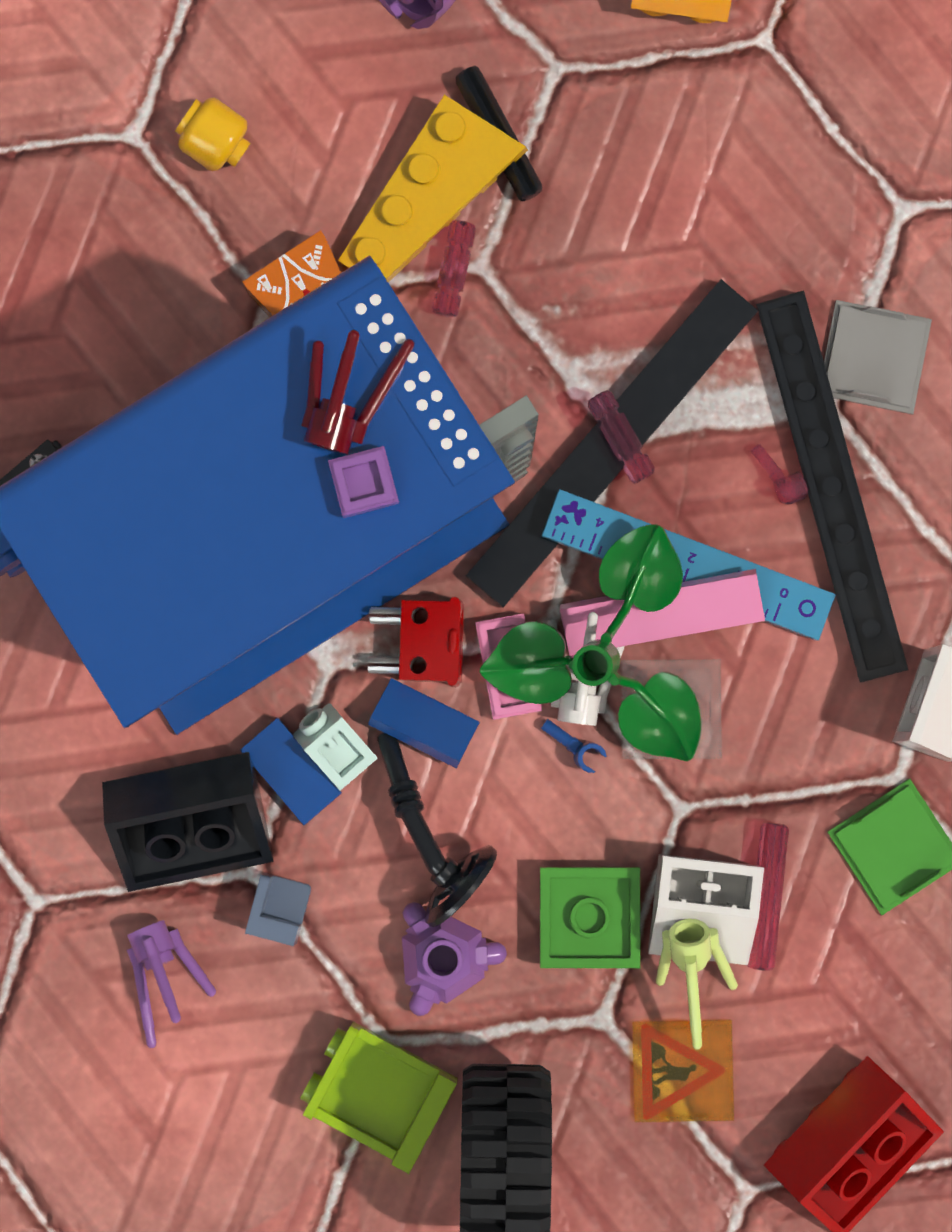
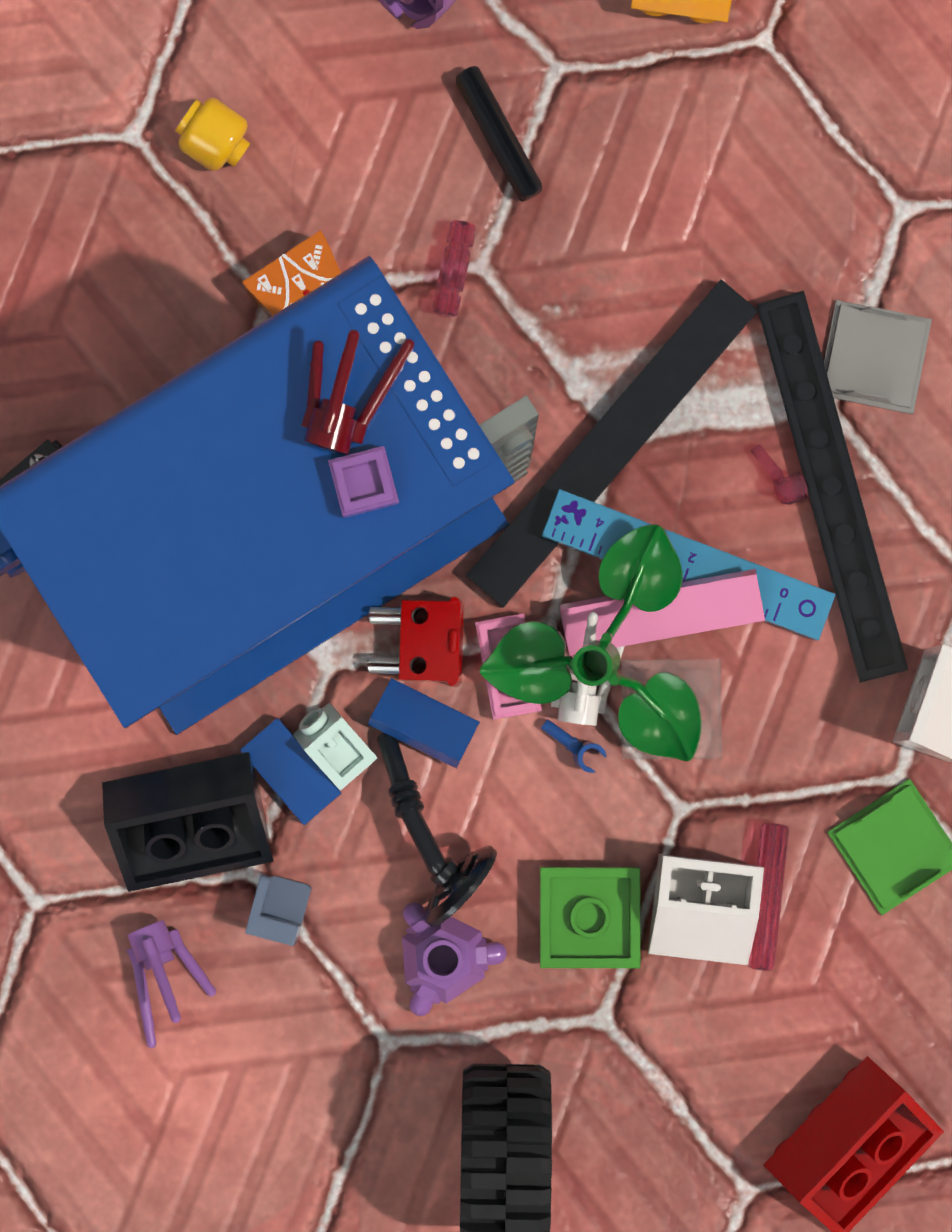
(379, 1094): lime panel -> none
(438, 177): yellow wing -> none
(621, 436): clear pink axle -> none
(679, 1081): clear yellow piece -> none
(690, 948): yellowish green plant -> none

